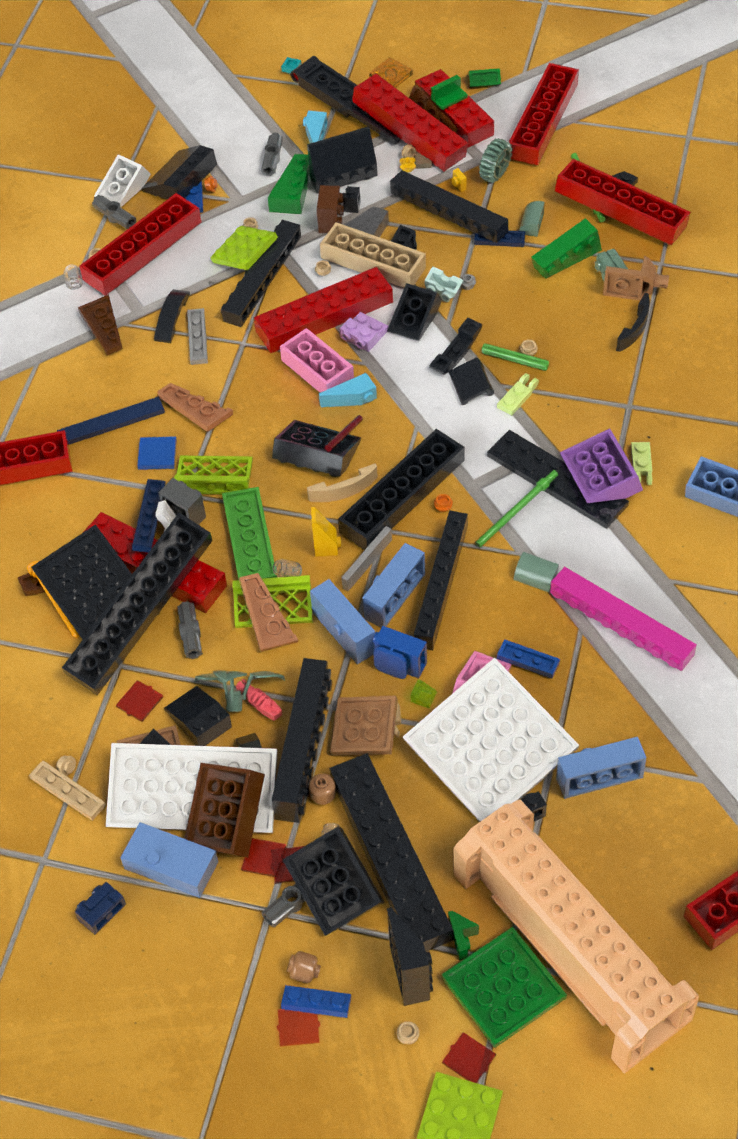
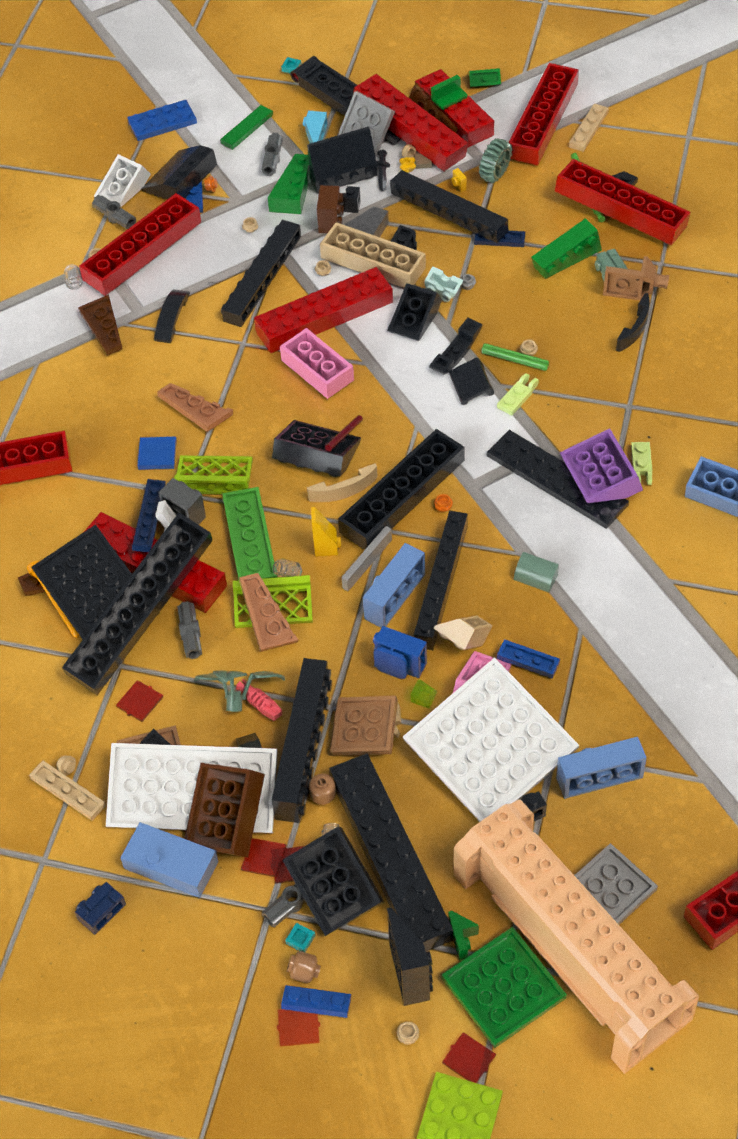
(113, 420): dark blue tile -> none
(162, 120): none -> blue plate
(197, 336): light grey tile -> none
(199, 716): black slope -> none
(244, 247): lime plate -> none
(246, 127): none -> green tile
(300, 937): none -> teal plate
(343, 621): medium blue brick -> none
(349, 393): medium azure slope -> none
(363, 331): lavender plate -> none
(367, 112): none -> light grey plate
(382, 164): none -> black sword
(392, 72): clear yellow plate -> none
(465, 632): none -> tan slope
(532, 218): sand green brick -> none
(540, 486): bright green bar -> none
(588, 127): none -> tan plate
(616, 883): none -> light grey plate
(623, 618): dark pink brick -> none

